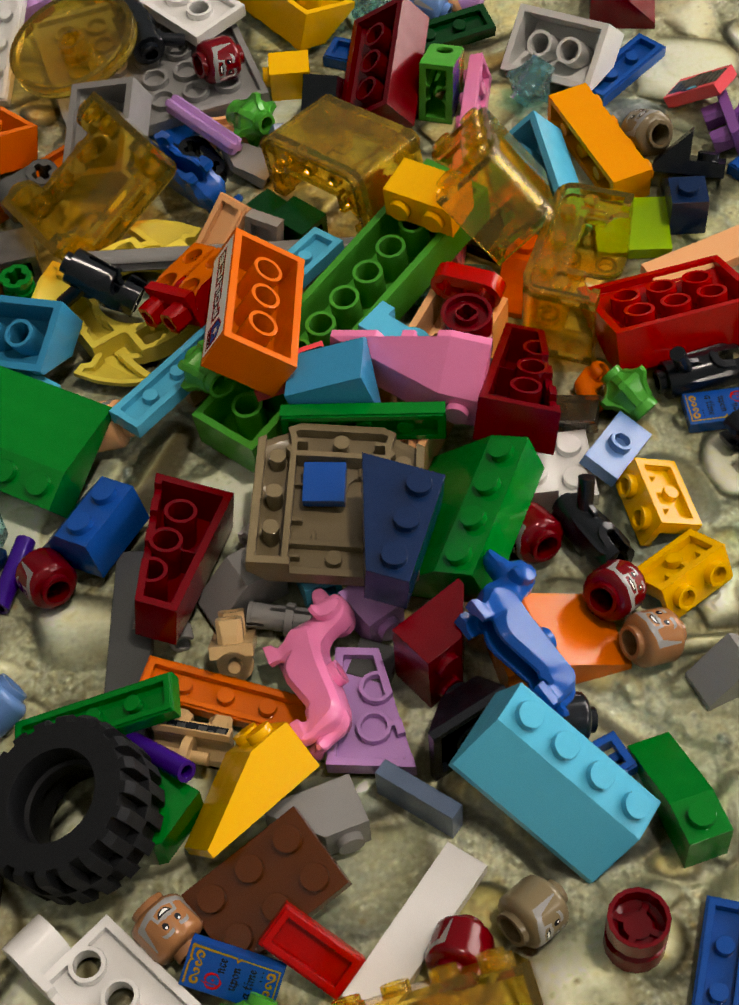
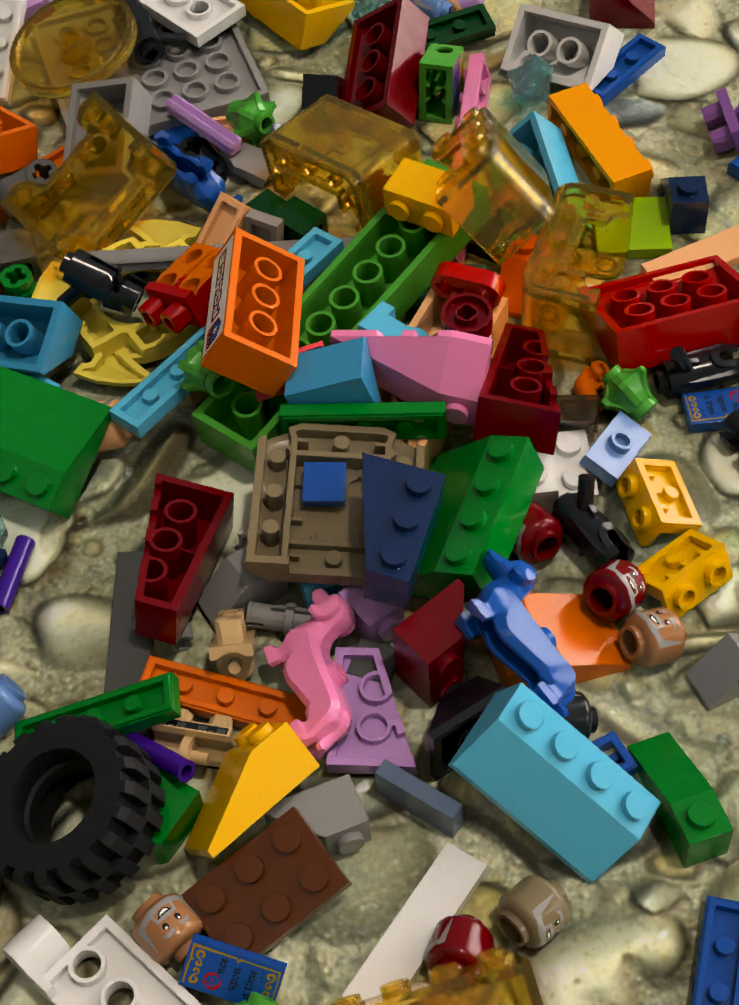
(46, 578): dark red head -> none
(100, 527): blue slope -> none
(218, 59): dark red head -> none
(286, 73): yellow brick -> none
(311, 950): red tile -> none
(337, 53): blue tile -> none
(637, 930): dark red wheel -> none
(648, 130): dark tan head -> none
(678, 159): black slope -> none
(700, 86): coral tile -> none

